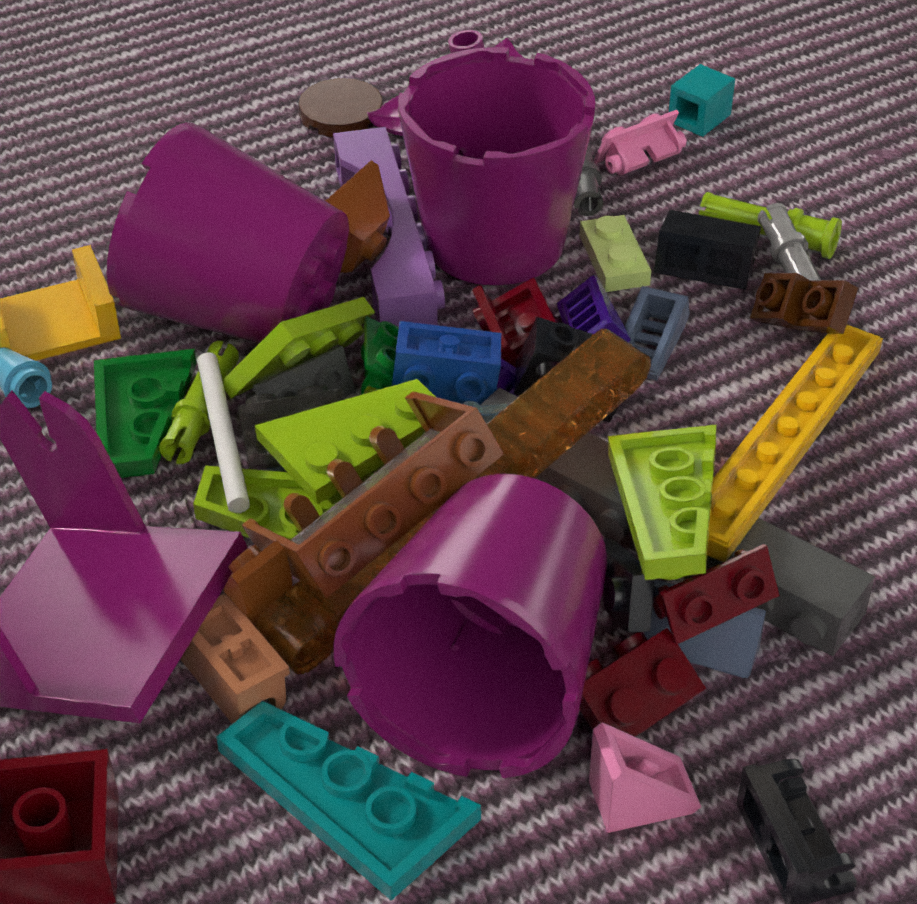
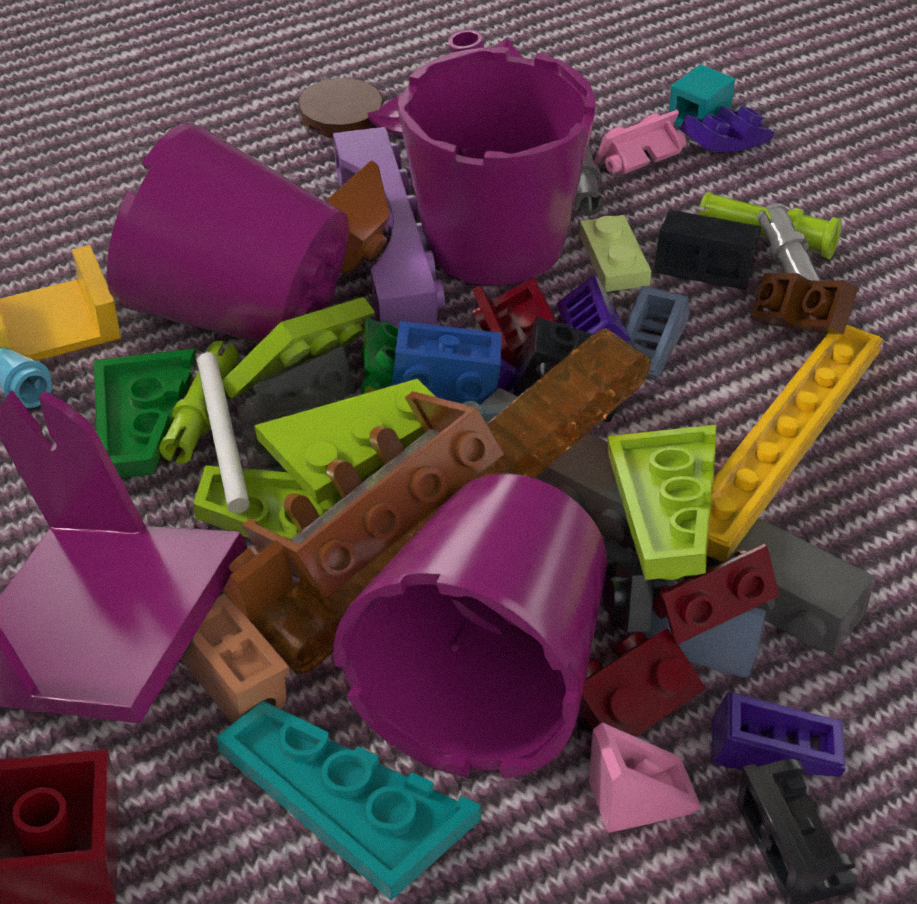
(728, 130): none -> dark purple slope
(739, 741): none -> dark purple slope

